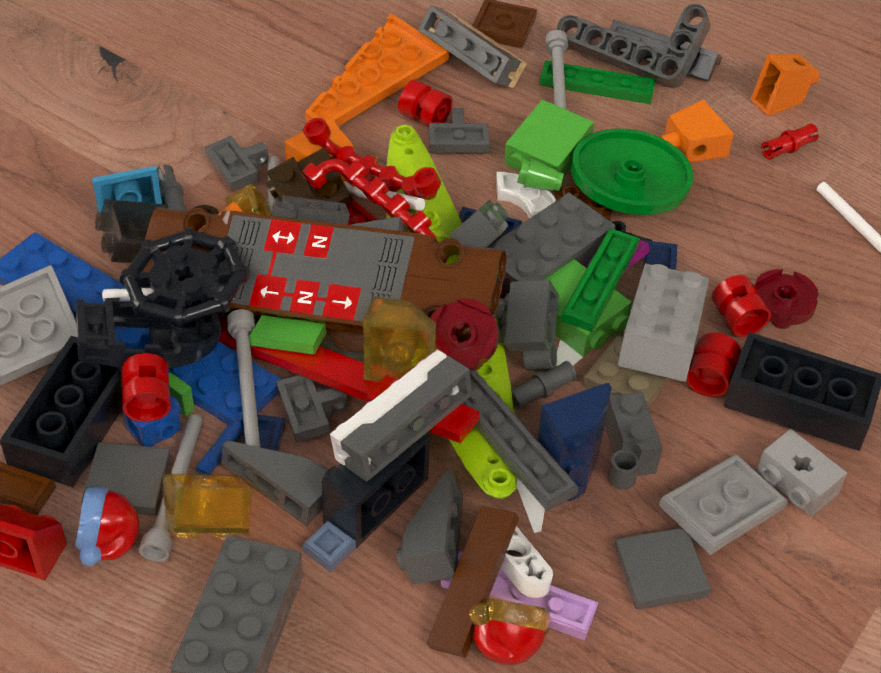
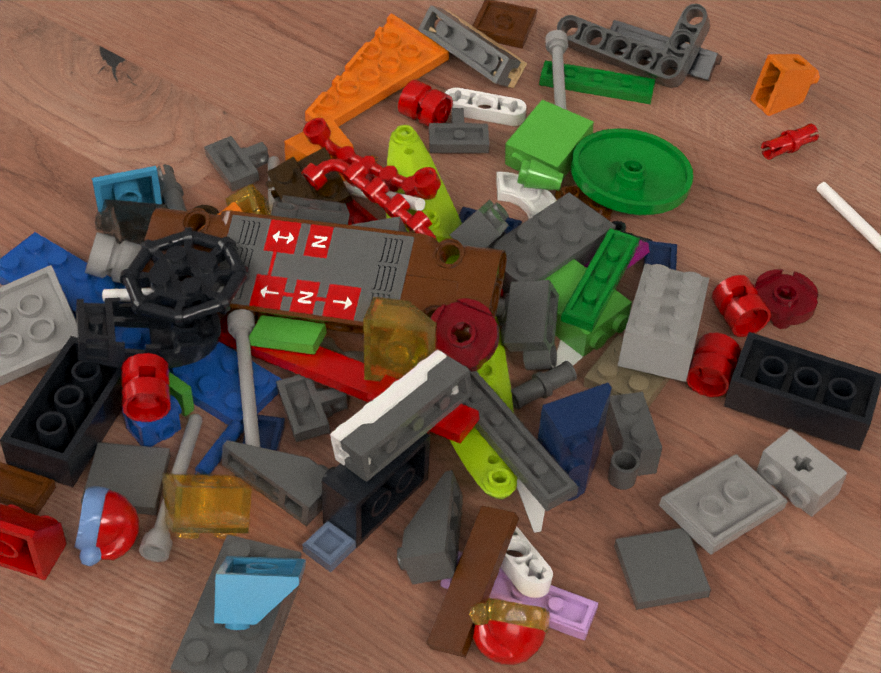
(110, 257): none -> light grey wheel
(253, 587): none -> dark azure slope
(511, 111): none -> white beam
(698, 133): orange torso -> none

